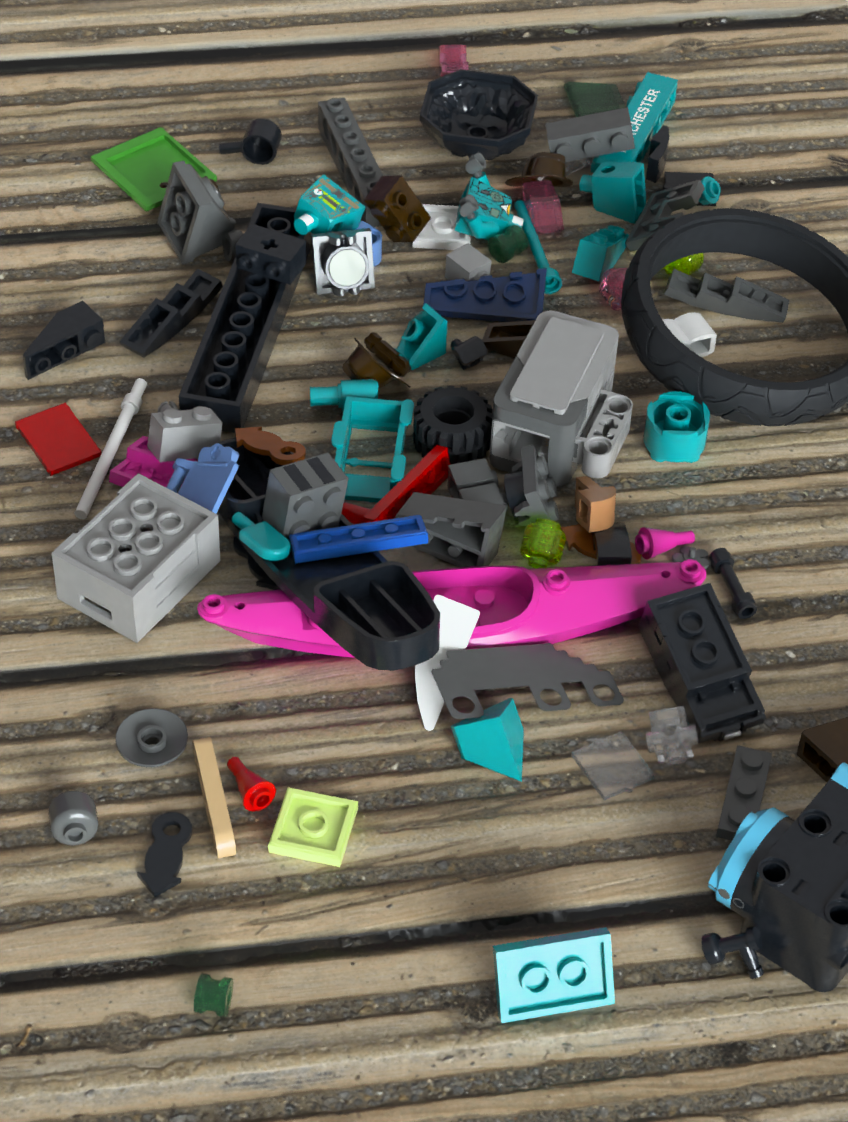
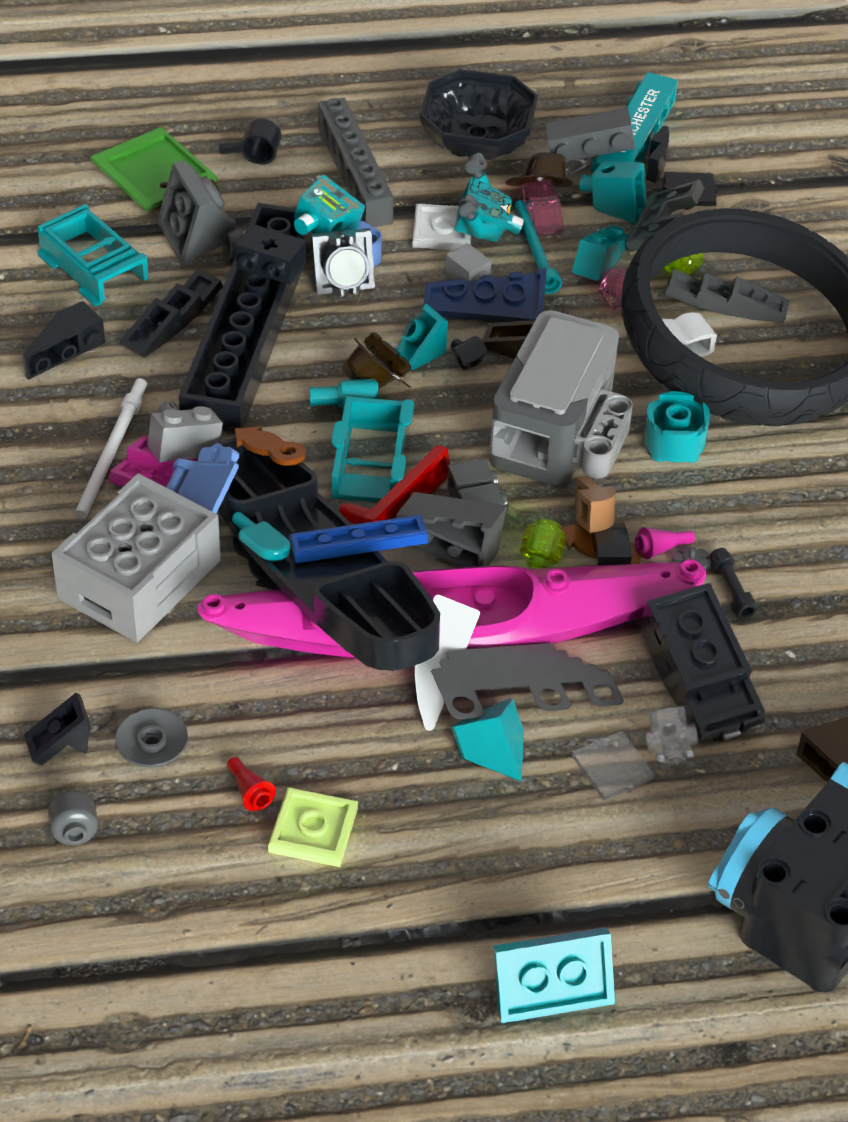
(58, 439): red piece -> none
(62, 727): none -> black slope
(88, 275): none -> teal piece
(165, 854): black brick -> none
(213, 995): clear green wheel -> none
(214, 797): tan beam -> none
(305, 495): dark grey brick -> none
(397, 209): dark brown brick -> none
(452, 58): clear pink slope -> none
(453, 420): black tyre -> none
(510, 242): clear green wheel -> none
(530, 489): dark grey piece -> none
(593, 97): clear green piece -> none
(711, 192): teal plate -> none
(716, 948): black piece -> none
(744, 789): dark grey plate -> none

